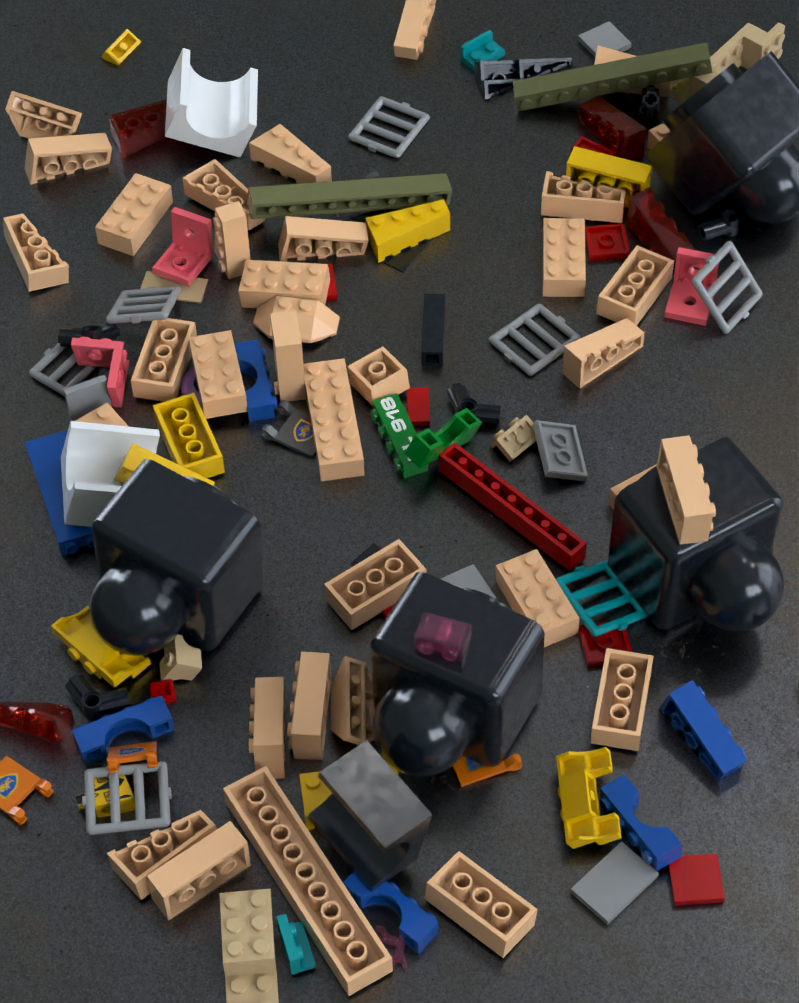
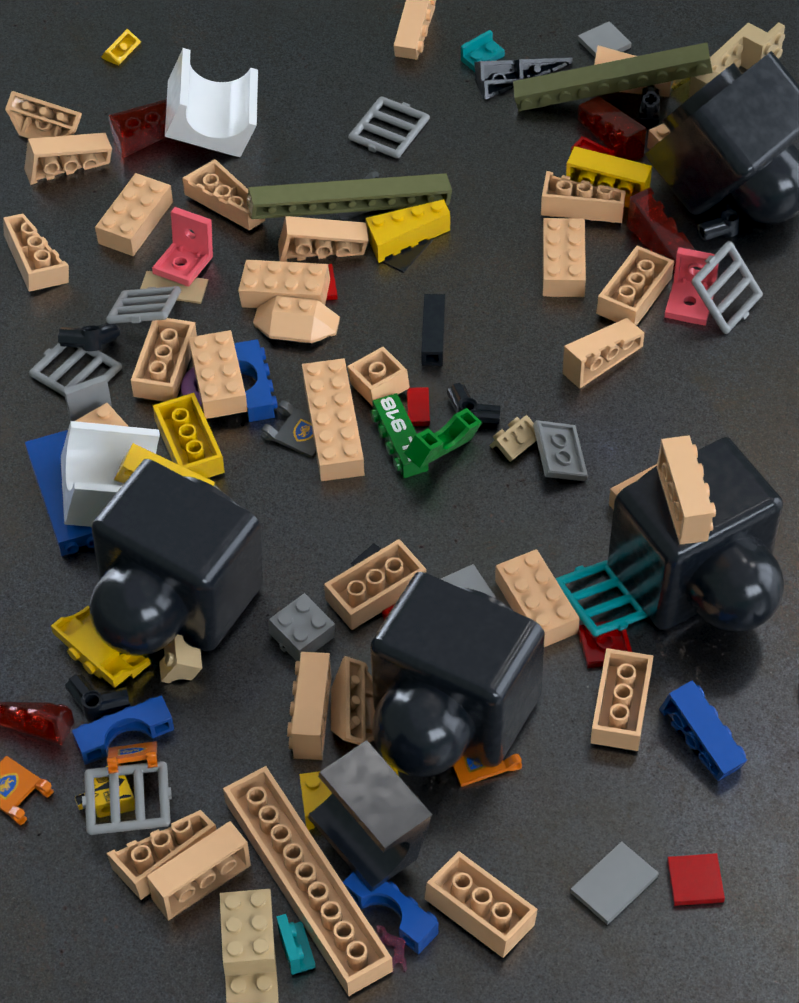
(108, 355): coral bracket -> none
(165, 689): red tile -> none
(231, 239): light nougat wedge -> none
(268, 725): light nougat wedge -> none
(288, 356): light nougat brick -> none
(290, 156): light nougat wedge -> none
(301, 627): none -> light grey brick
(442, 636): clear pink brick -> none
(512, 507): red brick -> none
(525, 318): light grey bar -> none
(580, 798): yellow bracket -> none
(606, 242): red tile -> none
(656, 844): blue arch -> none

